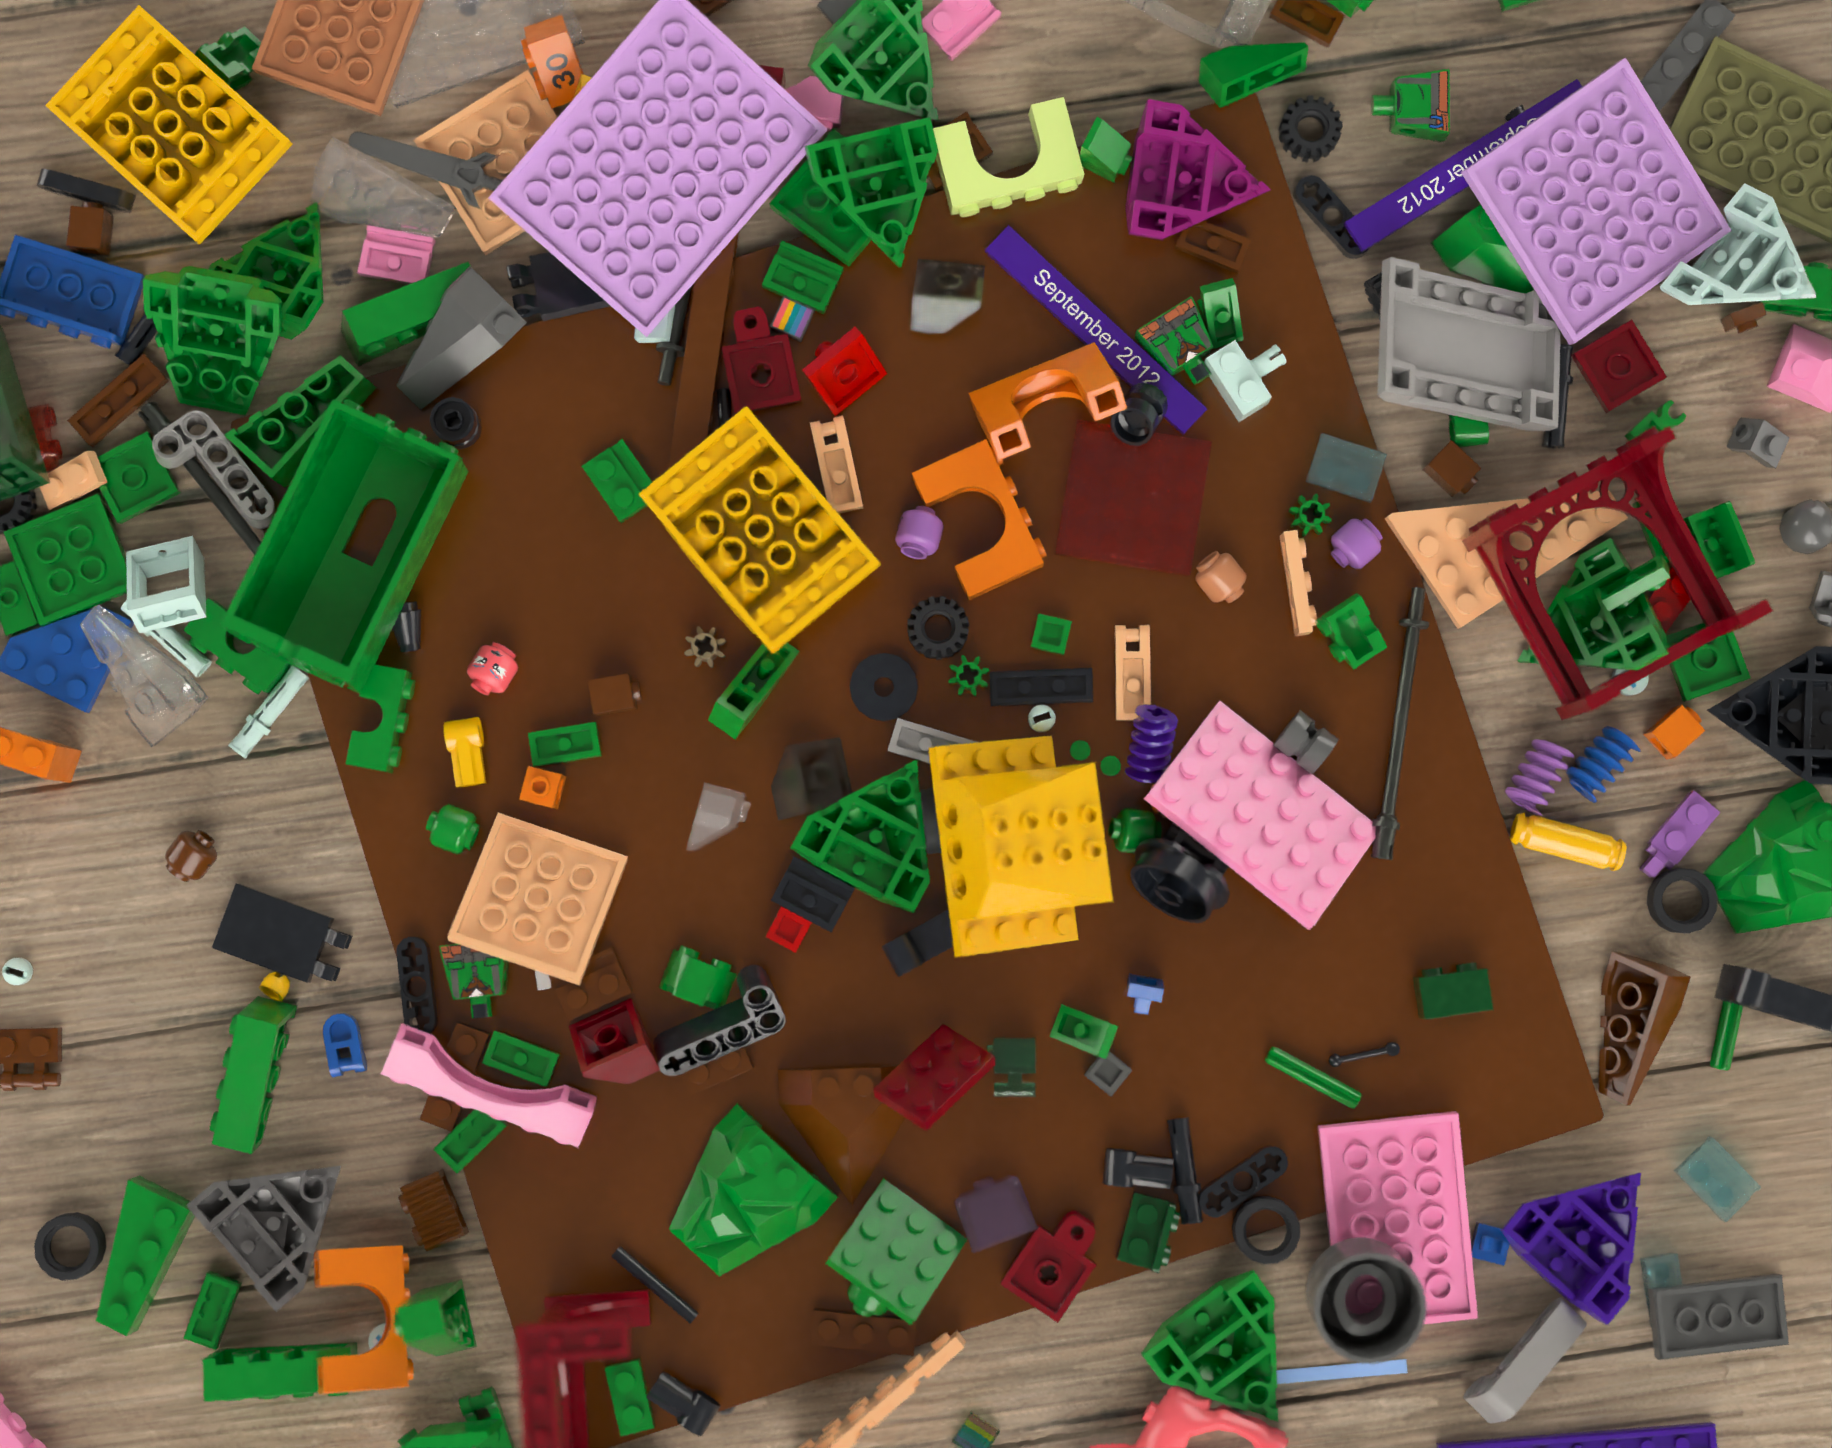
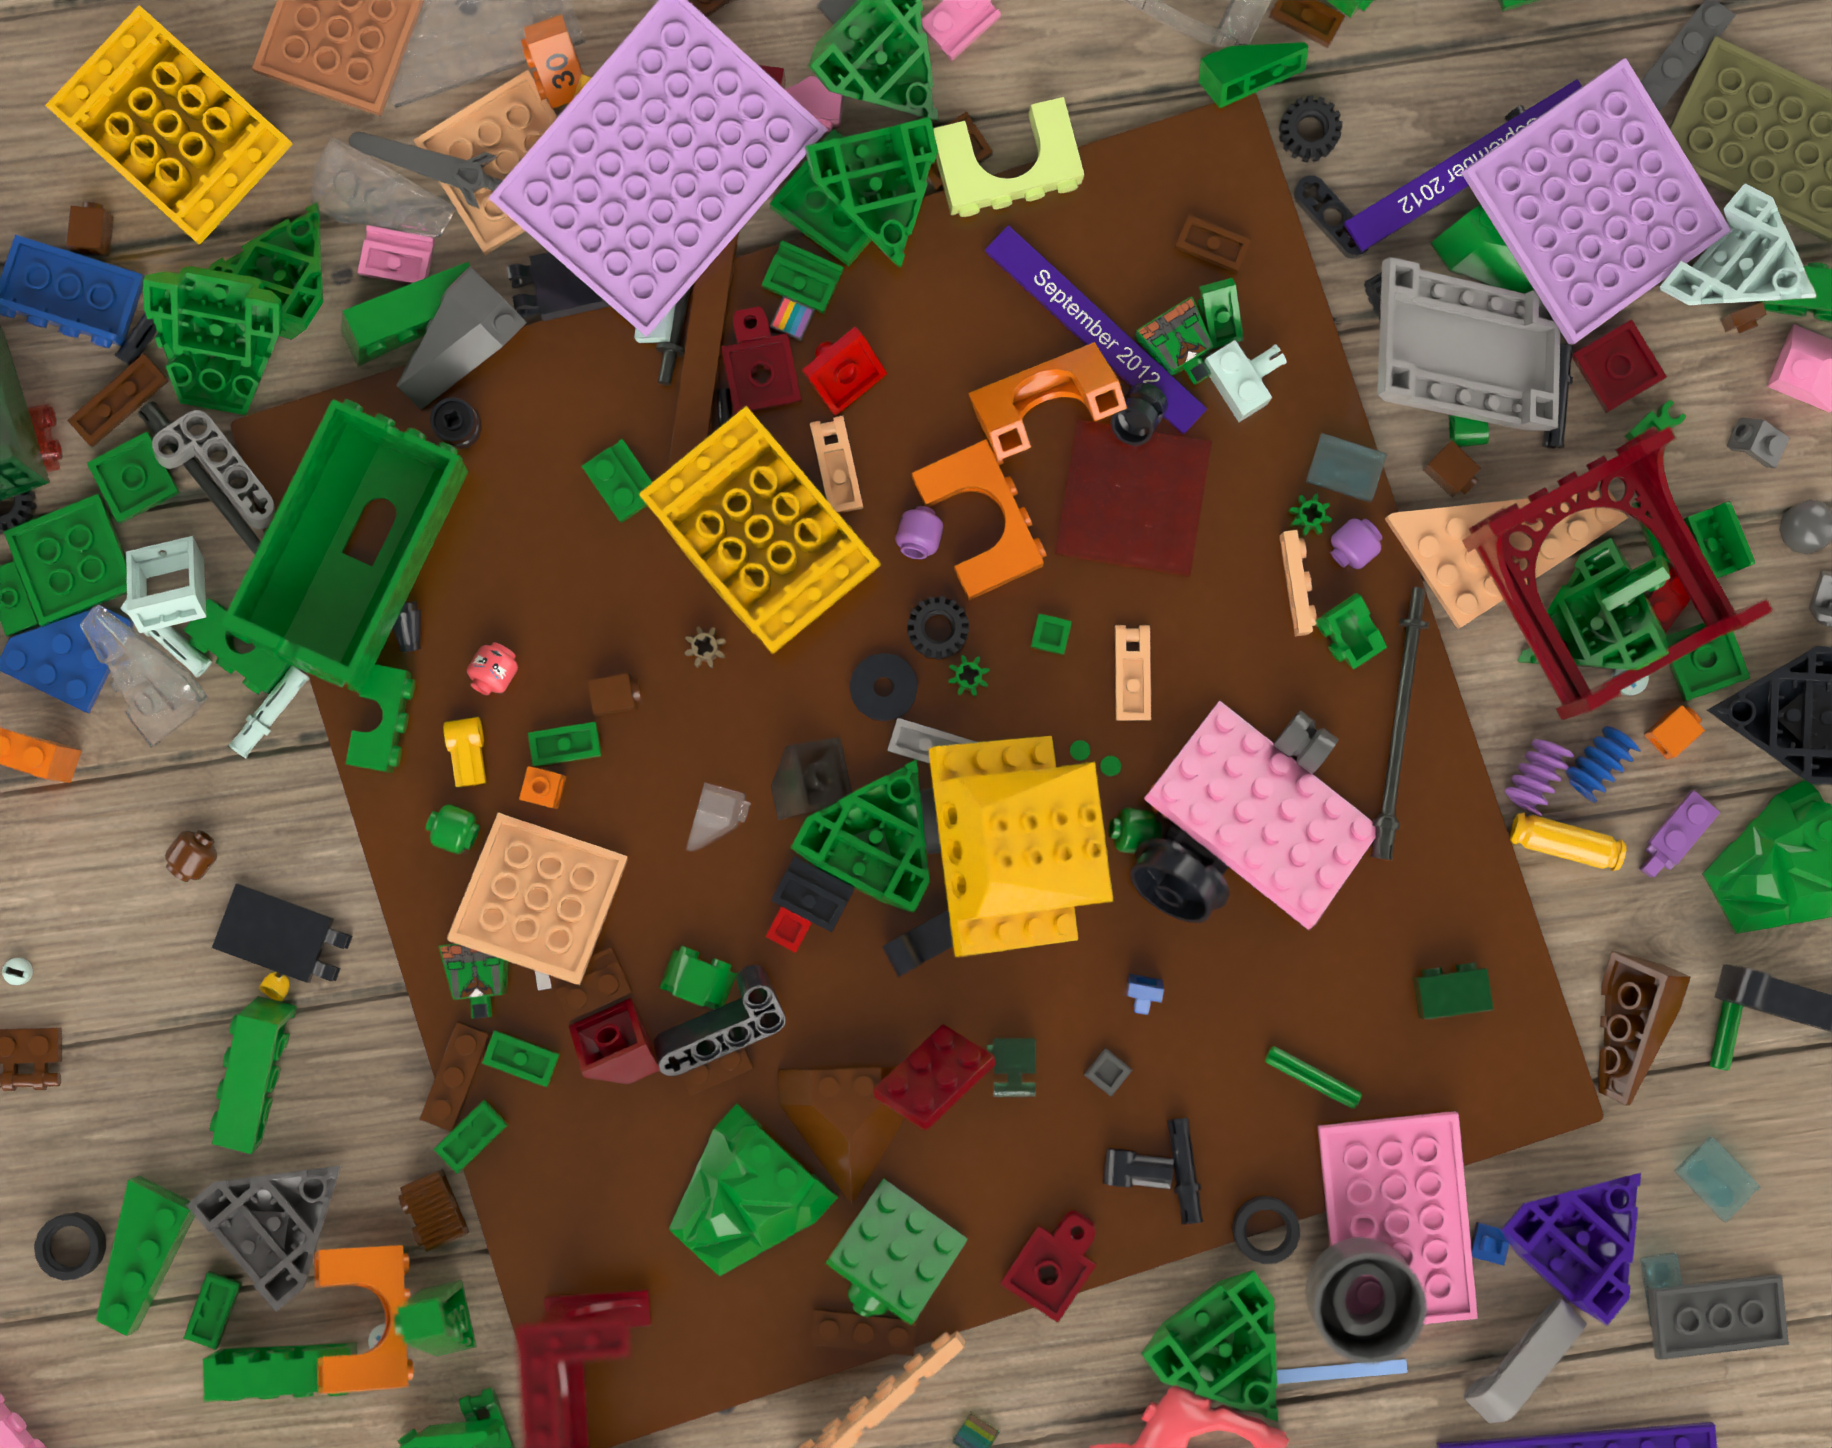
(73, 480): light nougat plate -> none
(86, 190): black beam -> none
(231, 57): green cylinder -> none
(283, 432): green wedge -> none
(340, 1032): blue plate -> none
(406, 961): black beam -> none
(423, 1063): bright pink arch -> none
(629, 1397): green plate -> none
(655, 1284): black bar -> none
(691, 1407): black piece -> none
(751, 688): green slope -> none
(945, 294): clear smoke slope -> none
(994, 1212): clear purple torso -> none
(1041, 687): black tile -> none
(1043, 725): light aqua hinge -> none
(1083, 1031): green slope -> none
(1105, 151): green slope -> none
(1148, 1231): dark green bracket -> none
(1152, 743): dark purple piece -> none
(1181, 174): magenta wedge -> none
(1221, 577): nougat head -> none
(1259, 1159): black beam -> none
(1391, 1049): black hinge -> none
(1417, 105): green torso -> none
(1707, 892): black tyre -> none

